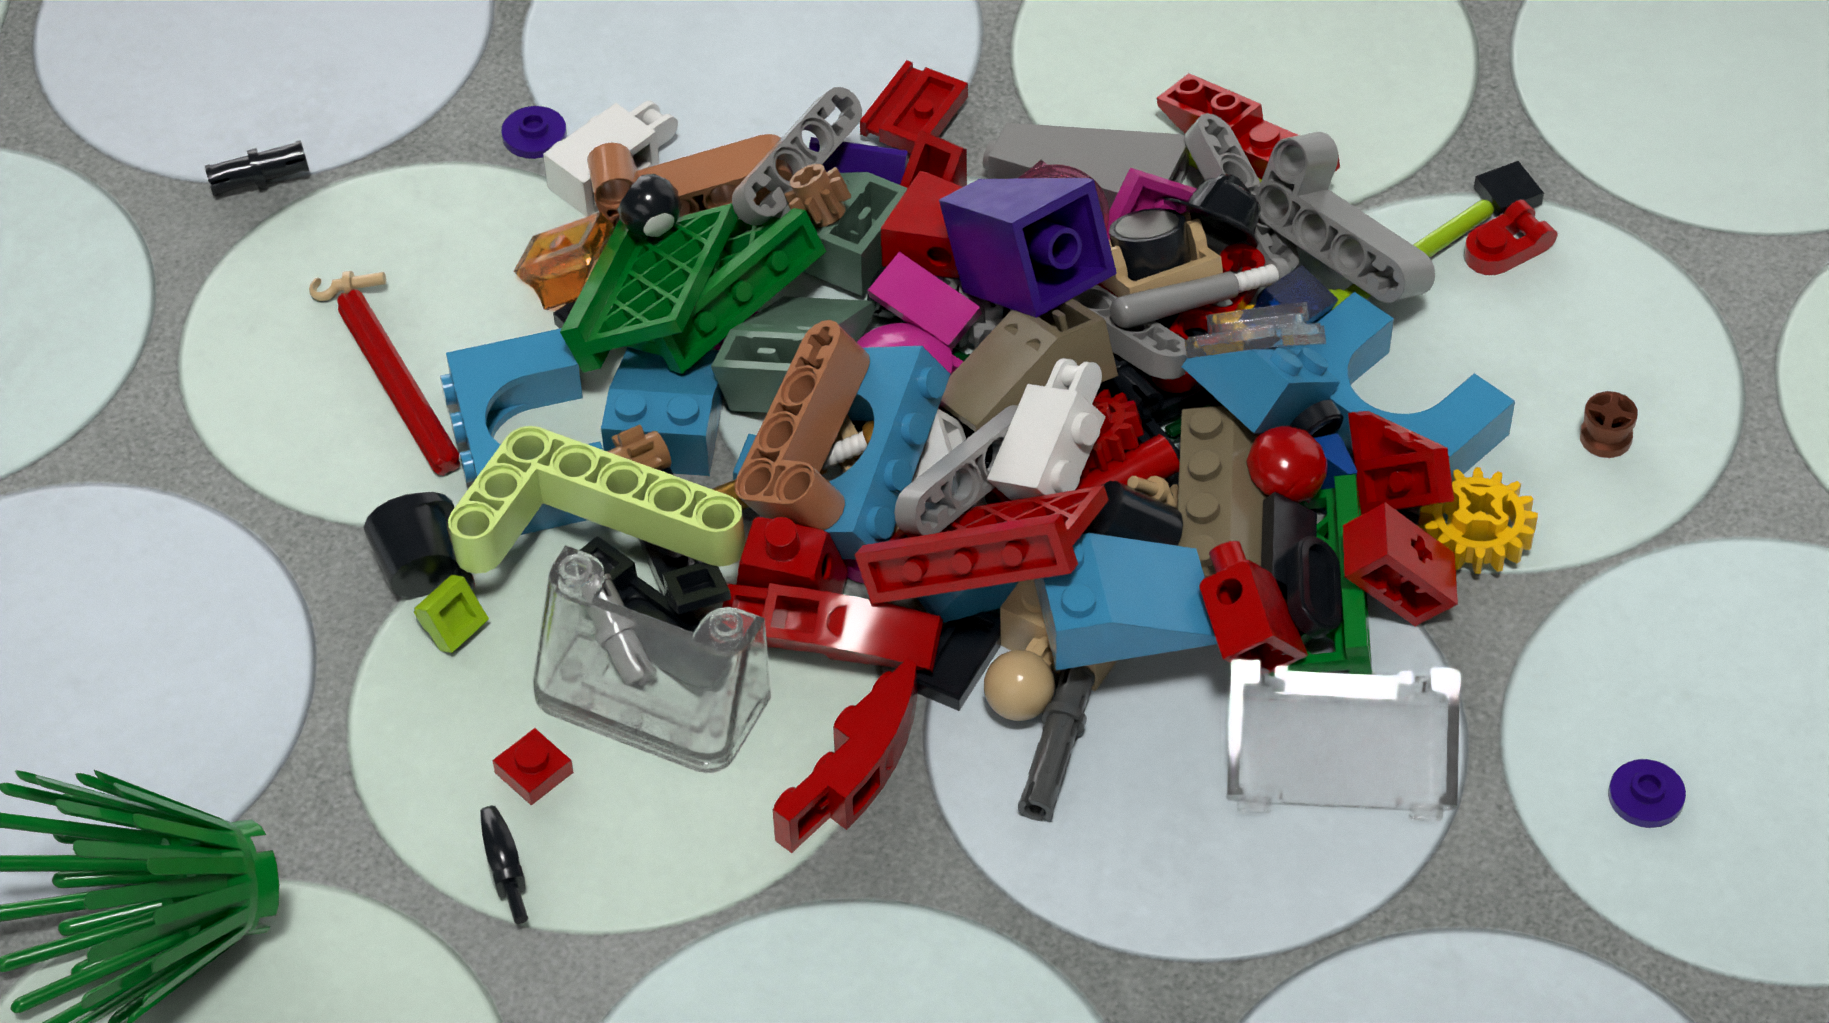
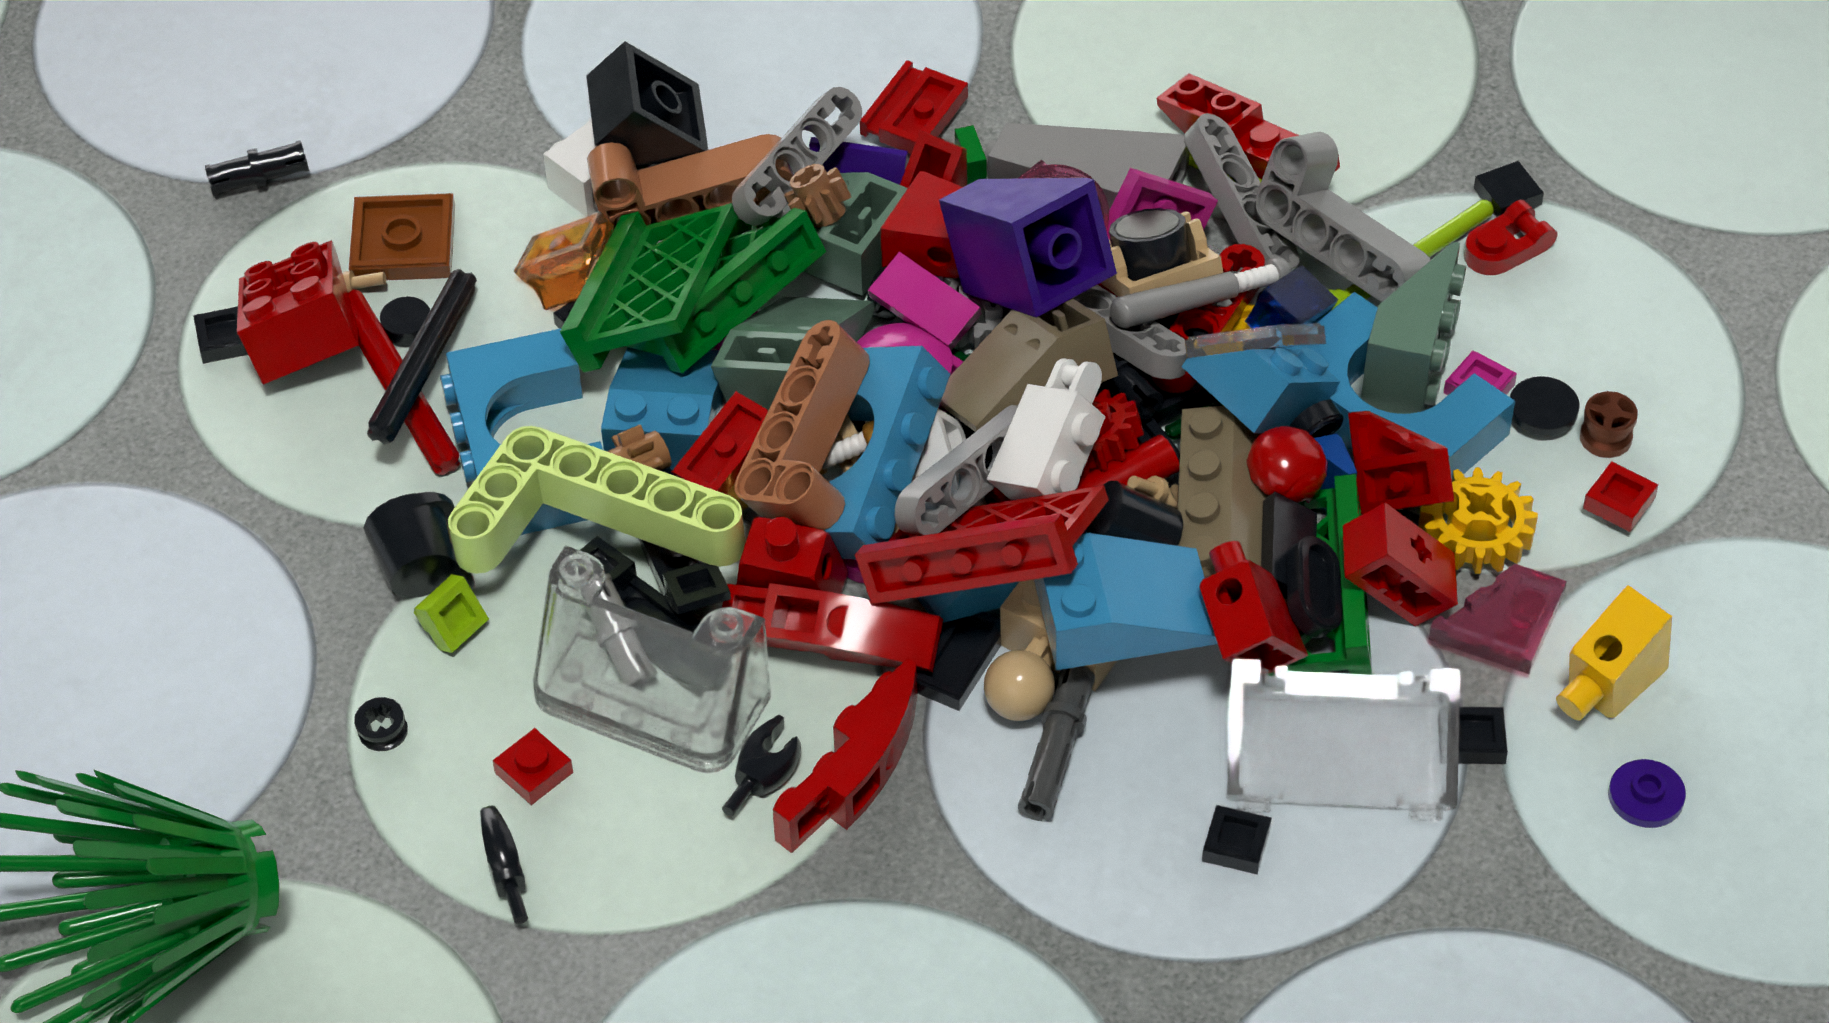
(218, 335): none -> black tile
(295, 311): none -> red slope
(378, 710): none -> black bush
(403, 236): none -> dark orange tile
(403, 319): none -> black tile
(421, 357): none -> black axle
(532, 131): dark purple piece -> none
(645, 107): none -> black slope
(650, 206): black piece -> none
(723, 445): none -> red panel
(762, 770): none -> black hand
(976, 159): none -> green plate
(1224, 209): black piece -> none
(1236, 839): none -> black tile
(1258, 317): clear tile -> none
(1410, 339): none -> sand green slope
(1482, 736): none -> black tile
(1487, 369): none -> dark pink tile
(1504, 619): none -> clear pink wing
(1544, 406): none -> black piece
(1617, 657): none -> yellow torso
(1620, 496): none -> red plate

